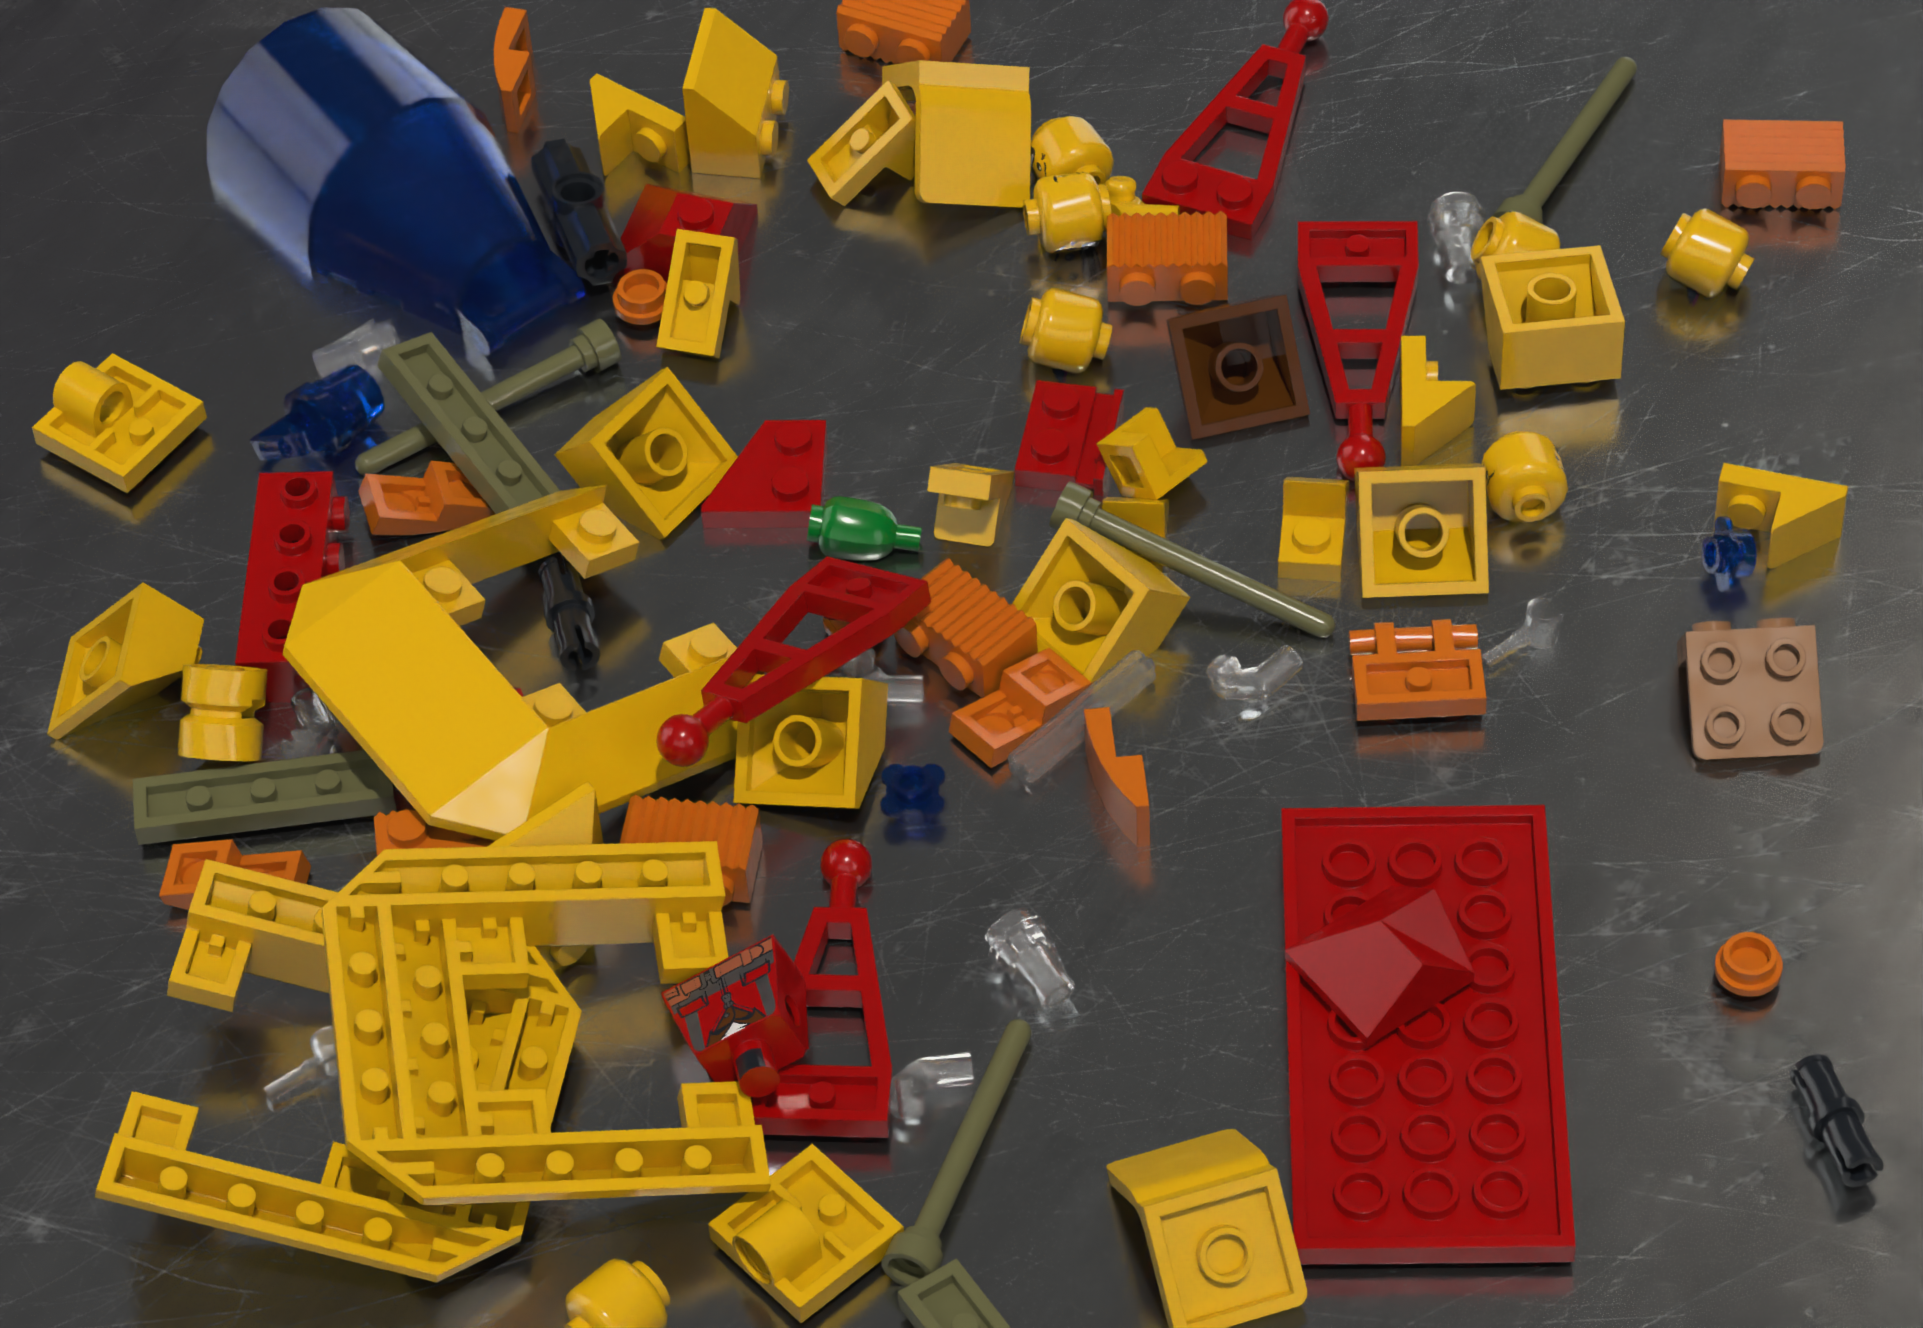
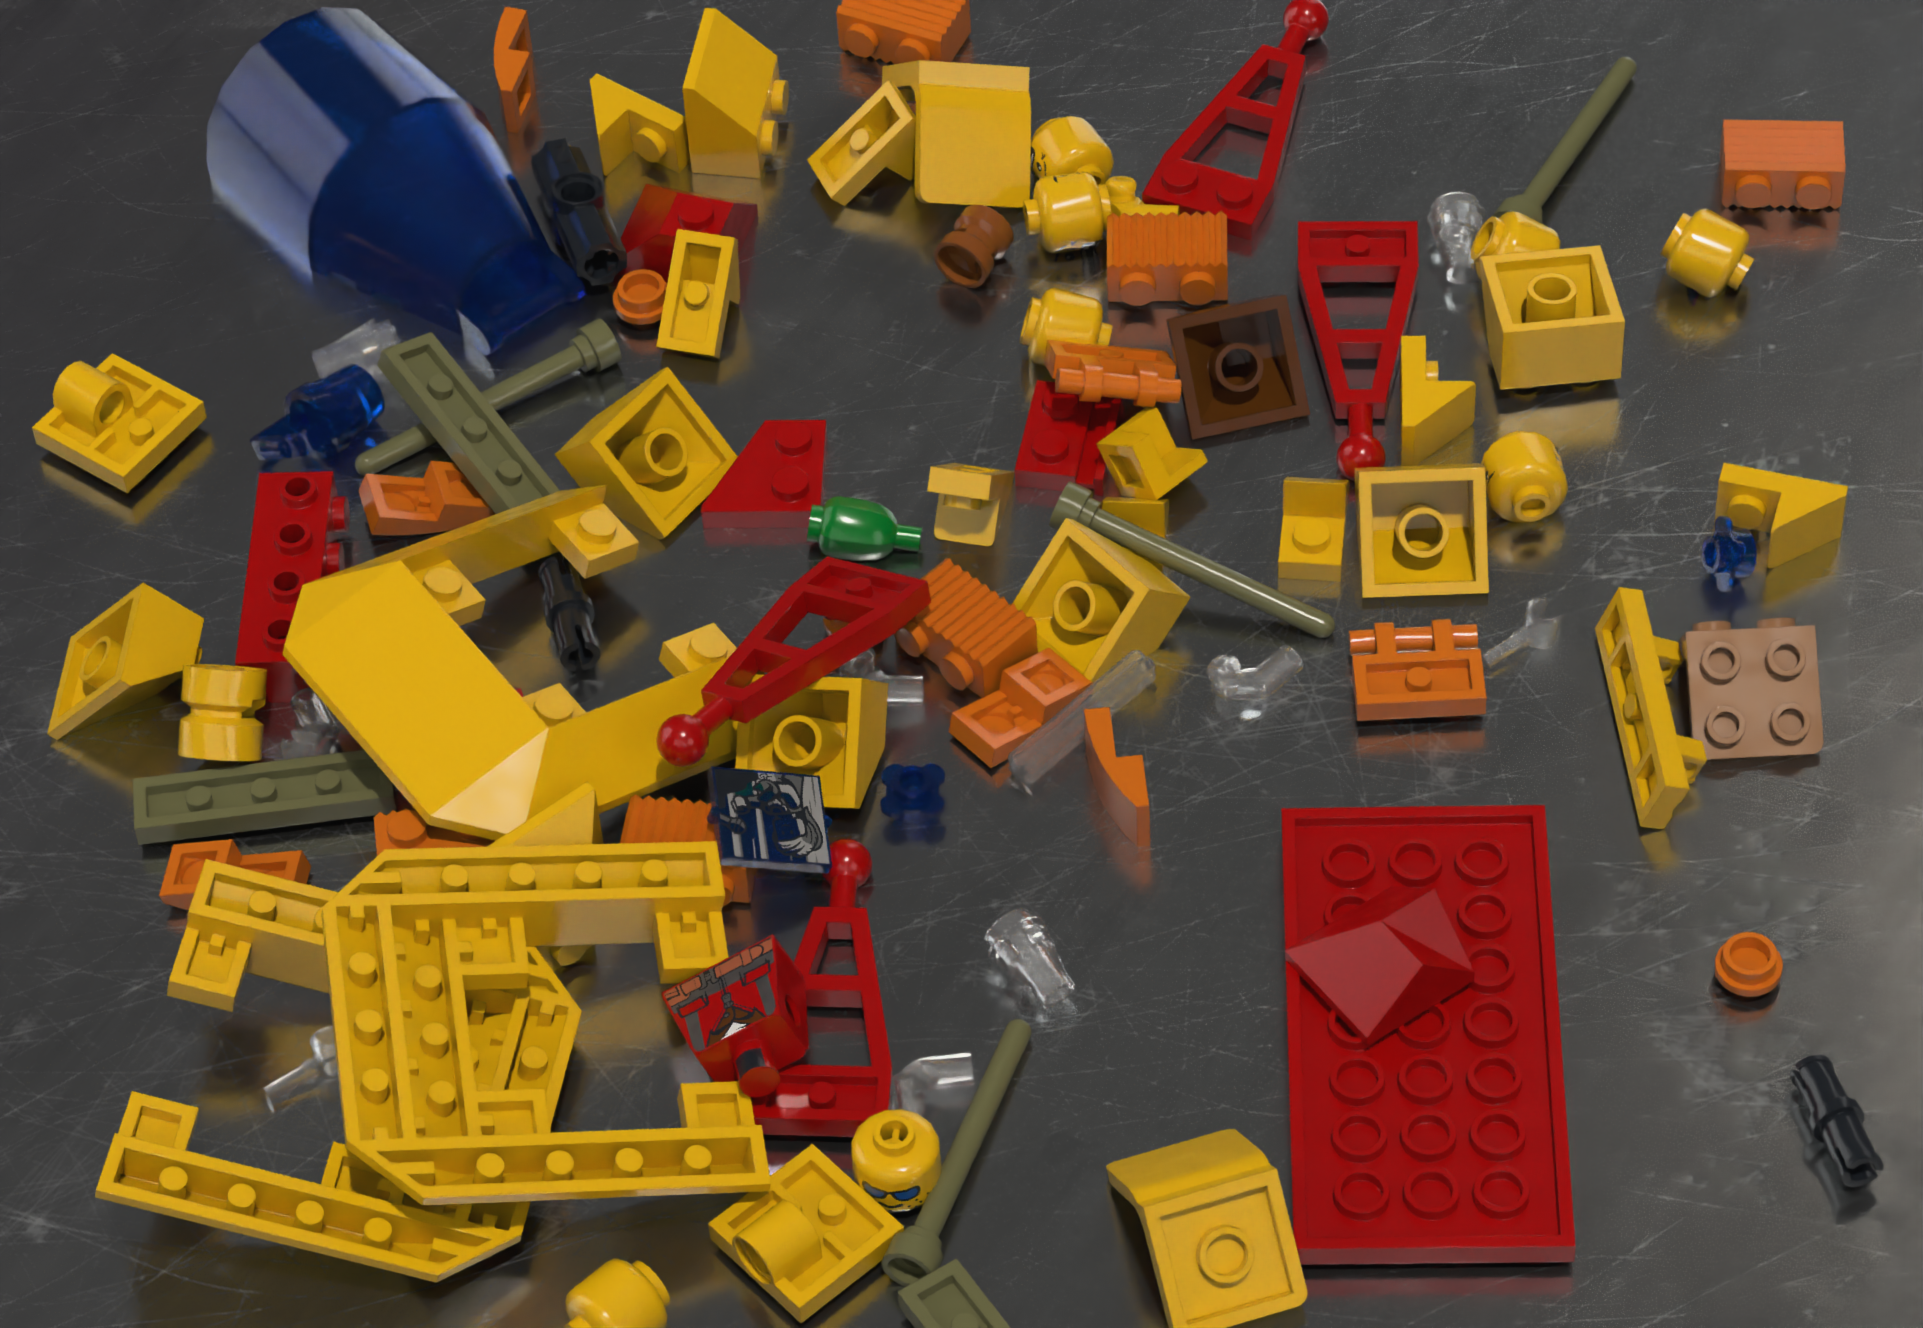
(769, 820): none -> piece
(896, 1159): none -> yellow head
(970, 250): none -> dark orange wheel
(1113, 372): none -> orange plate
(1636, 674): none -> yellow hinge

